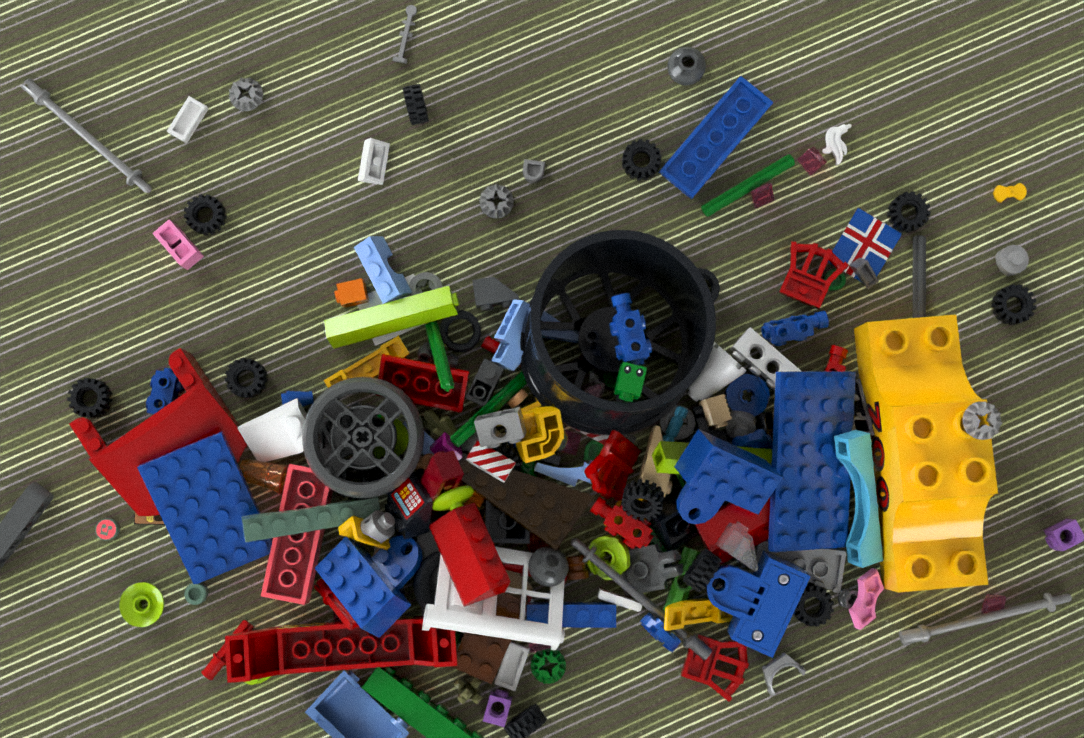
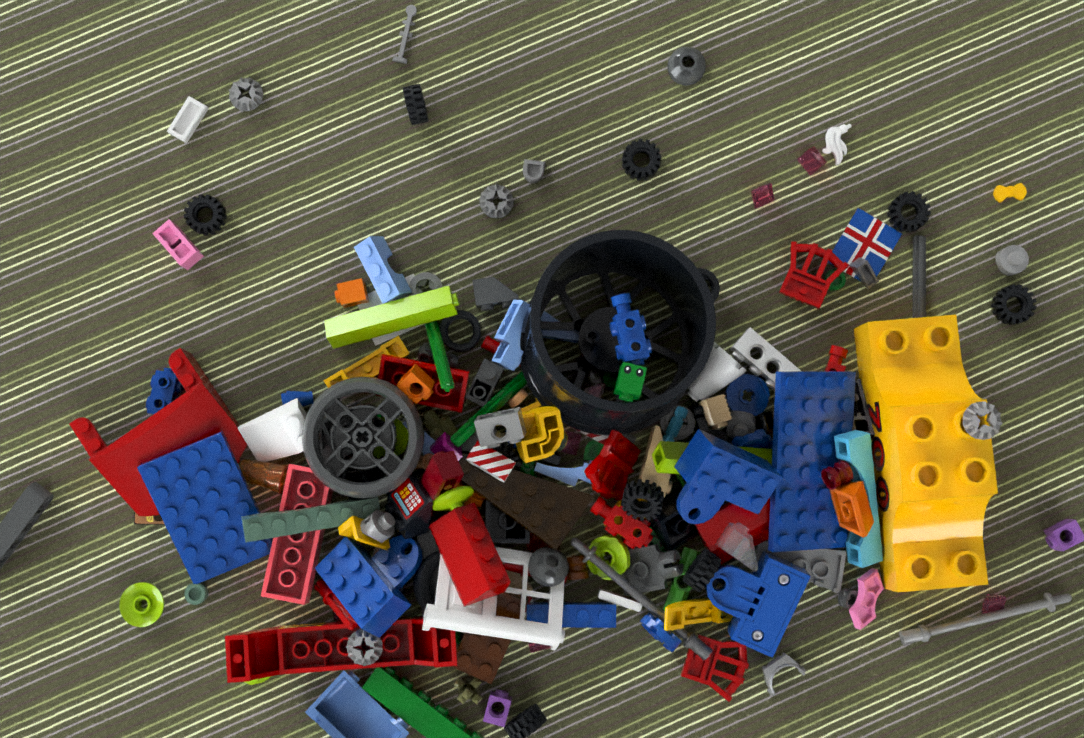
(42, 97): light grey bar -> none
(77, 398): black tyre -> none
(107, 529): tile -> none
(219, 658): red axle -> none
(233, 375): black tyre -> none
(357, 654): none -> light grey gear
(373, 161): white slope -> none
(416, 375): none -> orange brick
(512, 666): white tile -> none
(543, 675): green gear -> none
(716, 137): blue plate -> none
(748, 185): green axle -> none
(798, 330): blue brick -> none
(825, 606): black tyre -> none
(838, 474): none -> dark red wheel
(853, 507): none -> orange slope

